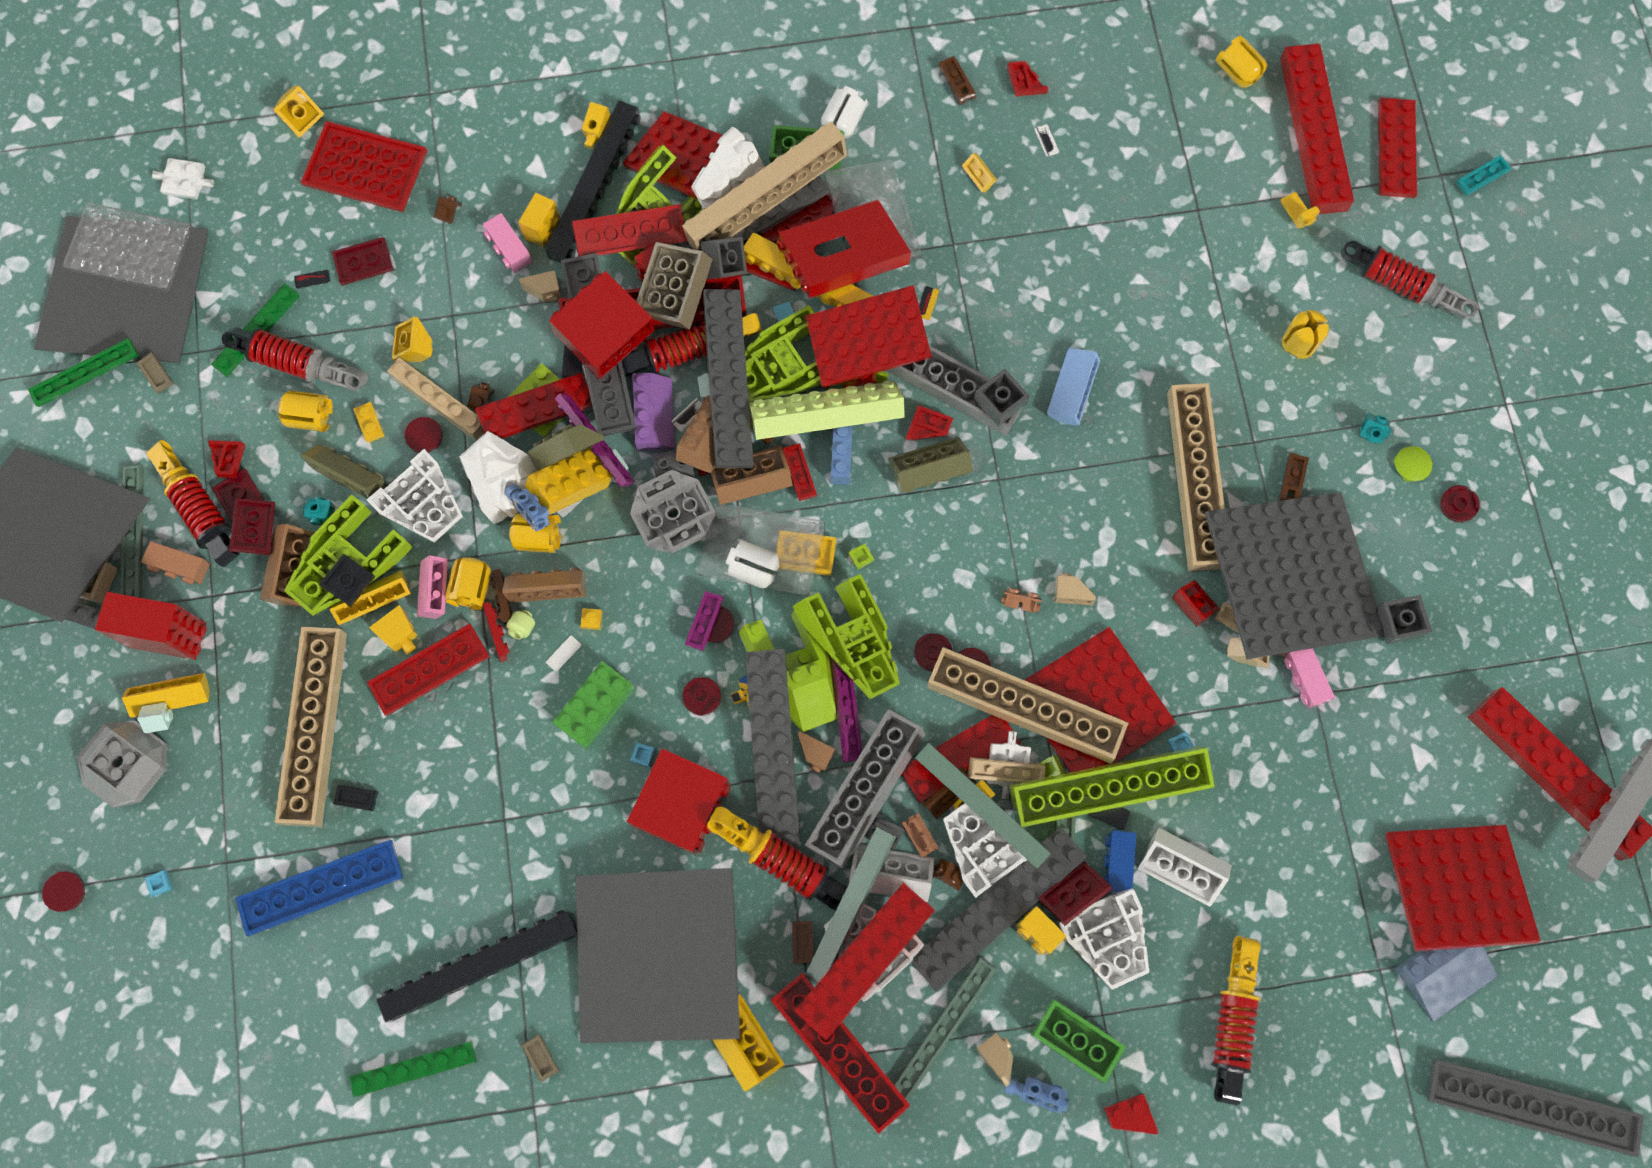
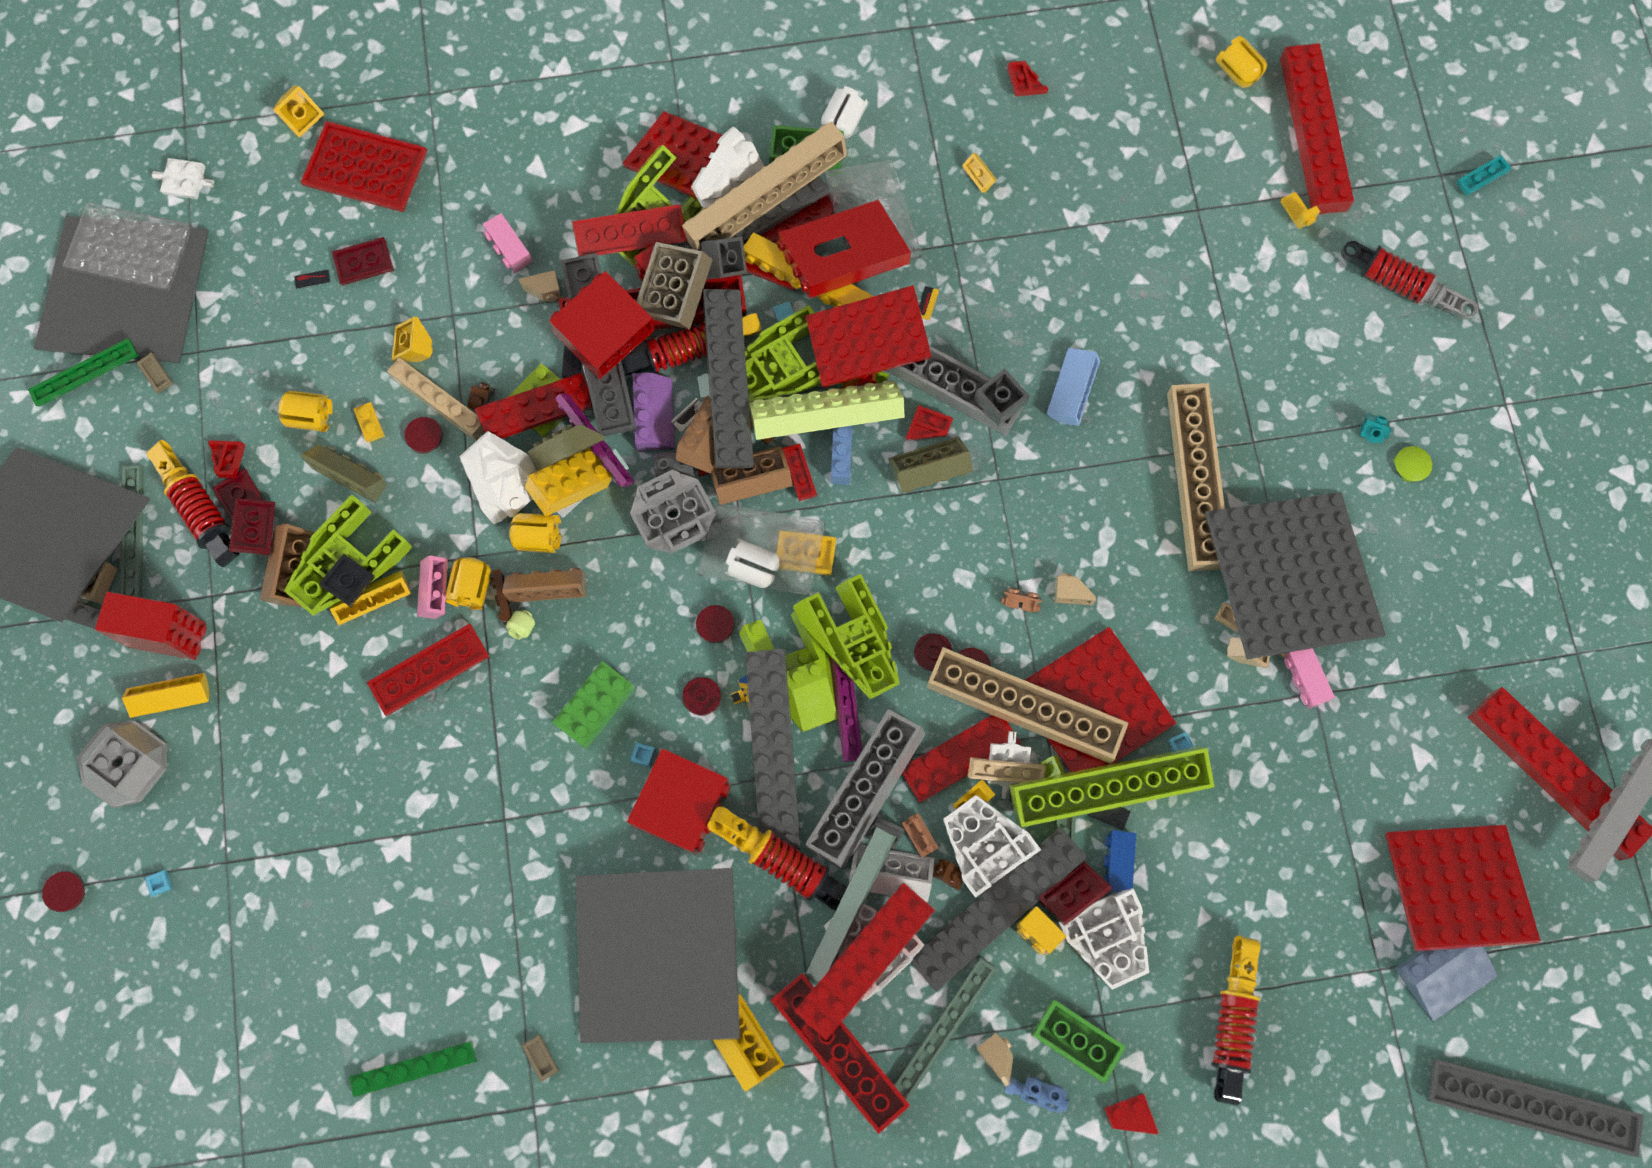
(155, 717): light aqua brick -> none
(175, 563): nougat brick -> none
(264, 319): green plate -> none
(293, 358): piece -> none
(311, 727): tan brick -> none
(318, 510): teal brick -> none
(319, 888): blue plate -> none
(355, 798): black tile -> none
(396, 630): yellow torso -> none
(419, 499): white wedge -> none
(446, 208): reddish brown bracket -> none
(477, 967): black brick -> none
(496, 631): red plate -> none
(528, 506): medium blue brick -> none
(539, 220): yellow brick -> none
(563, 653): white sticker -> none
(591, 619): yellow plate -> none
(594, 179): black brick -> none
(595, 123): yellow torso -> none
(704, 621): magenta plate -> none
(802, 941): reddish brown plate -> none
(816, 753): medium nougat slope -> none
(861, 556): lime plate -> none
(943, 798): reddish brown plate -> none
(957, 80): reddish brown plate -> none
(983, 805): sand green tile -> none
(1046, 140): sticker -> none
(1185, 867): white slope -> none
(1195, 602): red slope -> none
(1293, 476): reddish brown plate -> none
(1305, 334): yellow cylinder -> none
(1397, 147): red plate -> none
(1403, 619): dark grey brick -> none
(1459, 504): dark red tile -> none

